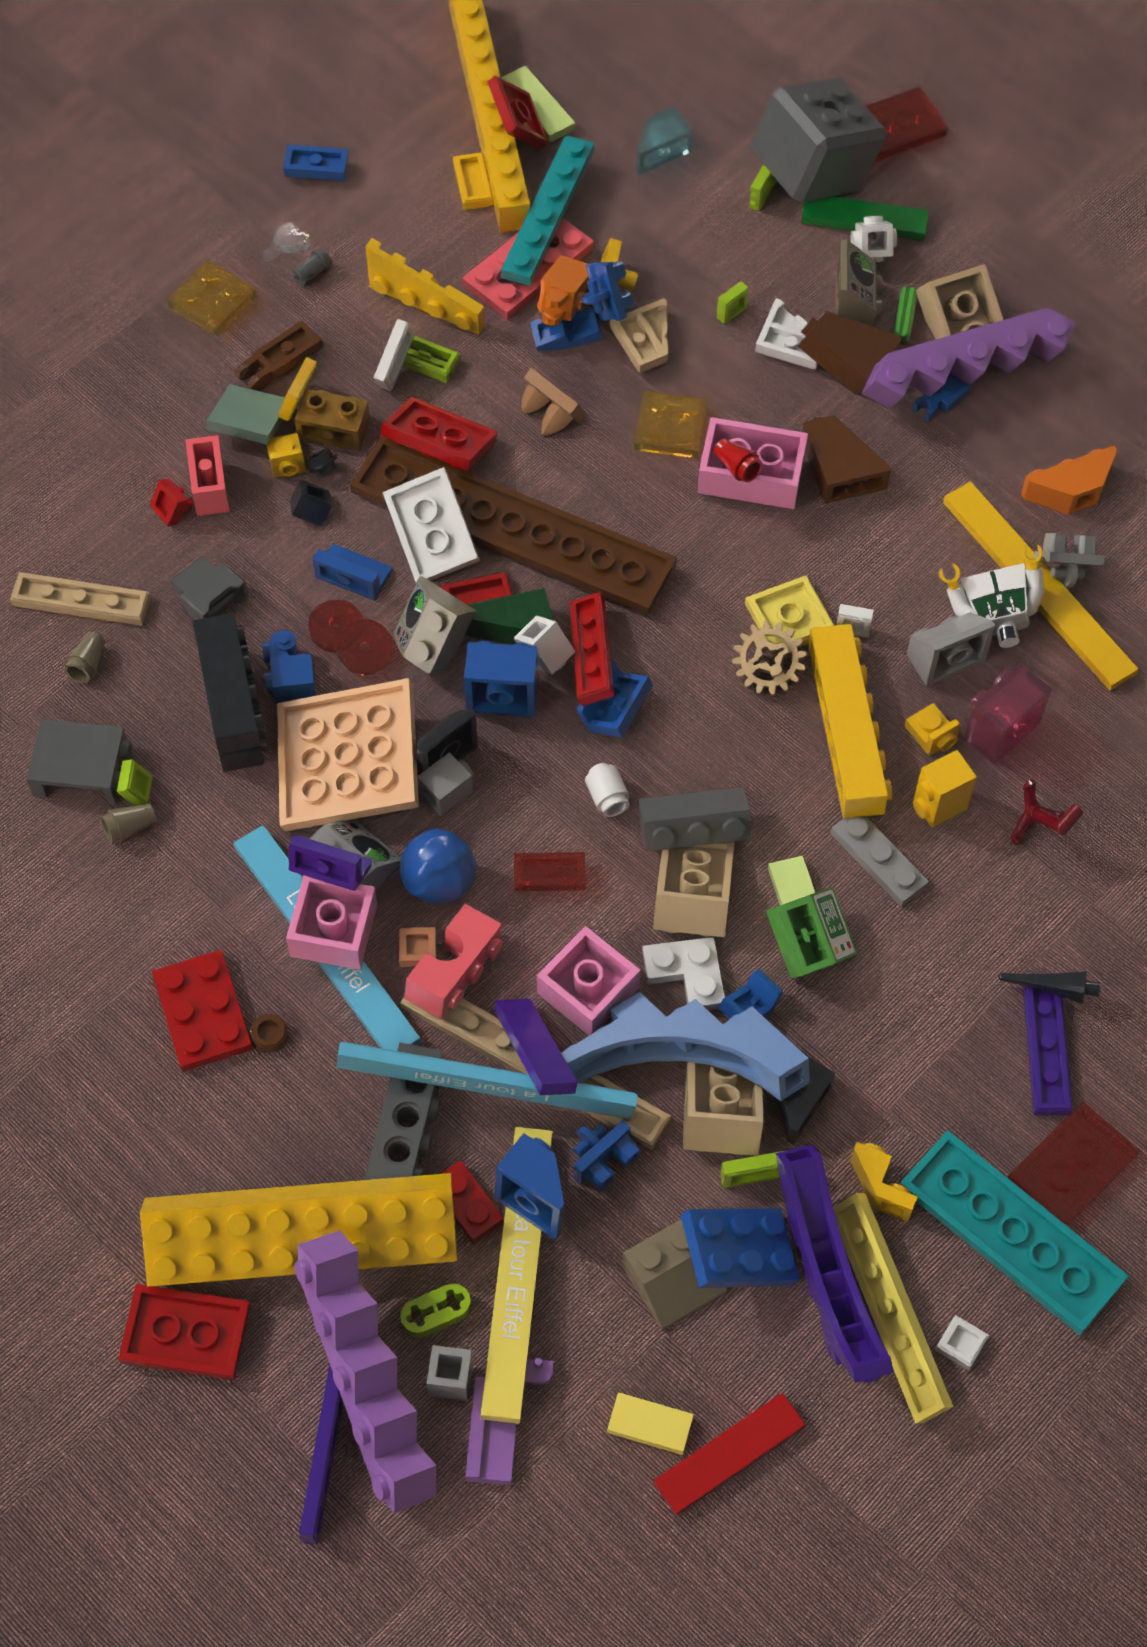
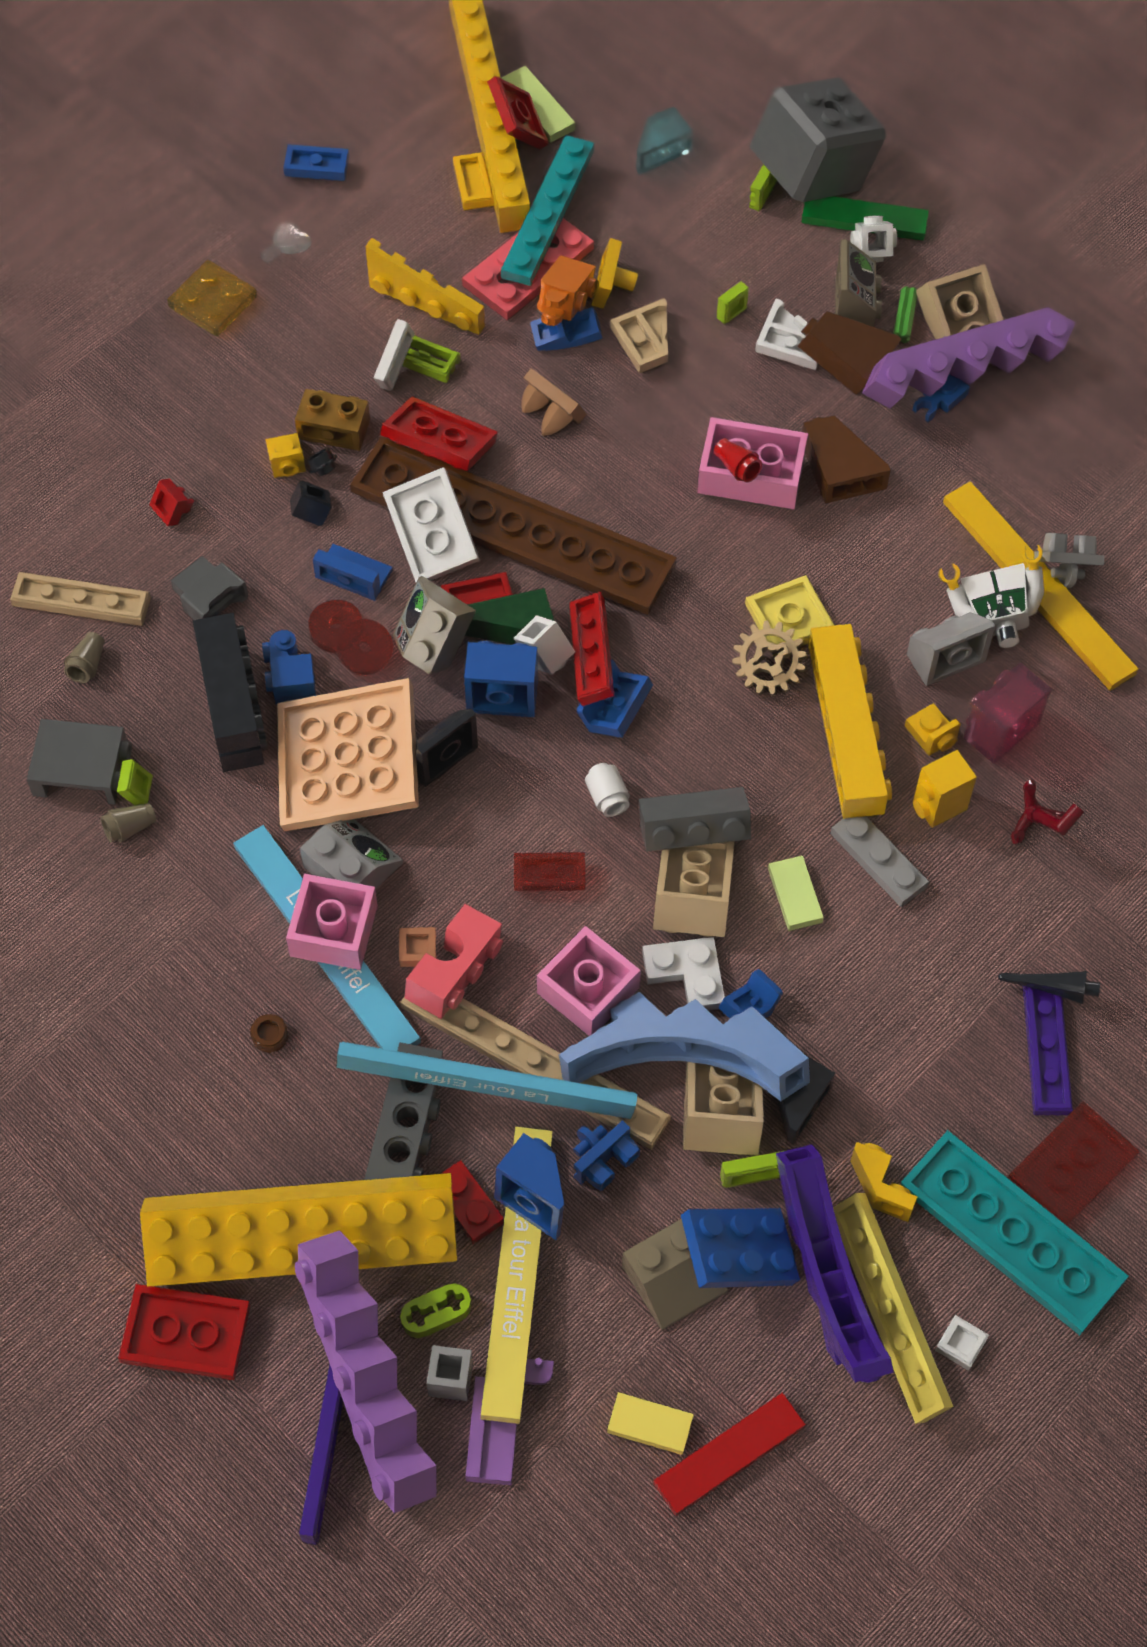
(201, 1010): red plate -> none
(207, 475): coral brick -> none
(246, 414): sand green tile -> none
(279, 356): reddish brown hinge -> none
(297, 389): yellow tile -> none
(311, 267): dark grey pin -> none
(327, 863): dark purple panel -> none
(437, 867): blue piece -> none
(445, 783): light grey brick -> none
(535, 1047): dark purple tile -> none
(605, 291): blue hips -> none
(670, 424): clear yellow plate -> none
(811, 932): bright green slope -> none
(858, 617): white tile -> none
(908, 121): clear red tile -> none
(1071, 483): orange slope -> none

